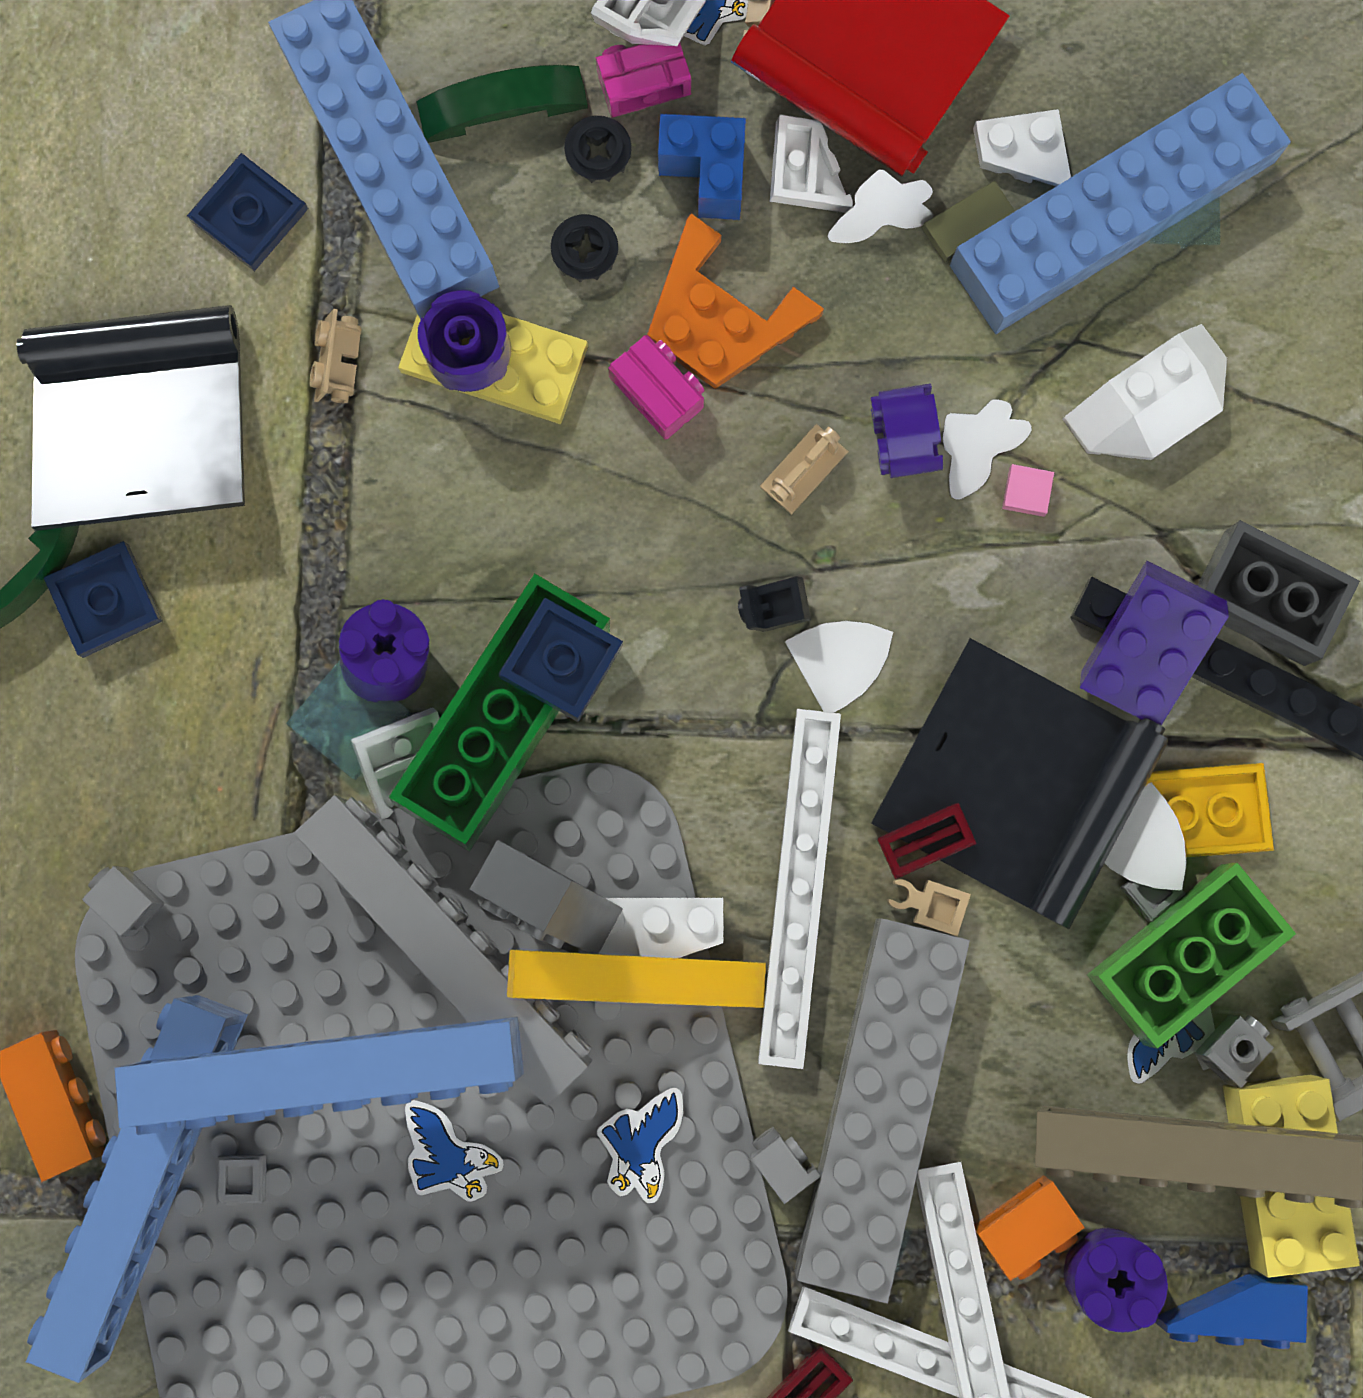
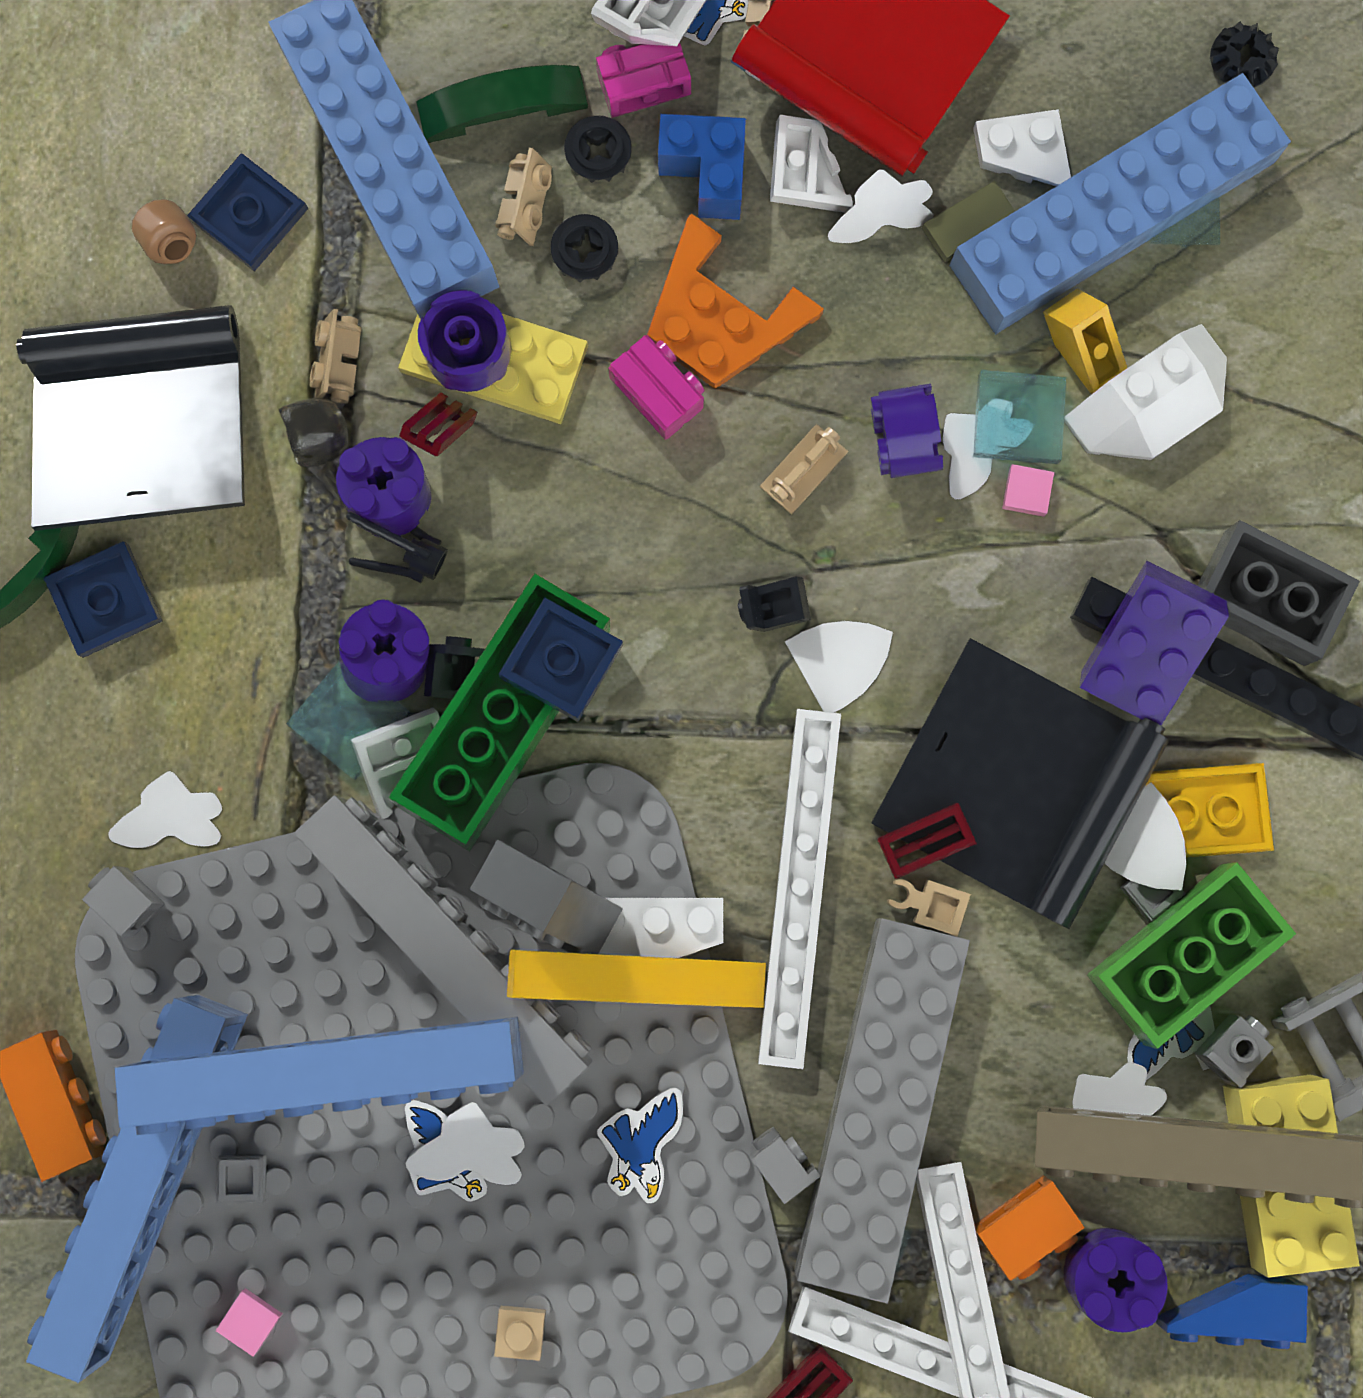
(164, 231): none -> medium nougat head
(169, 810): none -> white sticker
(249, 1322): none -> bright pink tile
(315, 429): none -> clear smoke helmet
(381, 464): none -> dark purple brick
(423, 556): none -> black plant
(429, 412): none -> dark red tile
(449, 666): none -> black bracket
(469, 1144): none -> white sticker
(520, 1333): none -> tan plate
(529, 180): none -> tan hinge
(1019, 417): none -> clear light blue tile
(1086, 338): none -> yellow slope
(1121, 1093): none -> white sticker
(1226, 54): none -> black gear

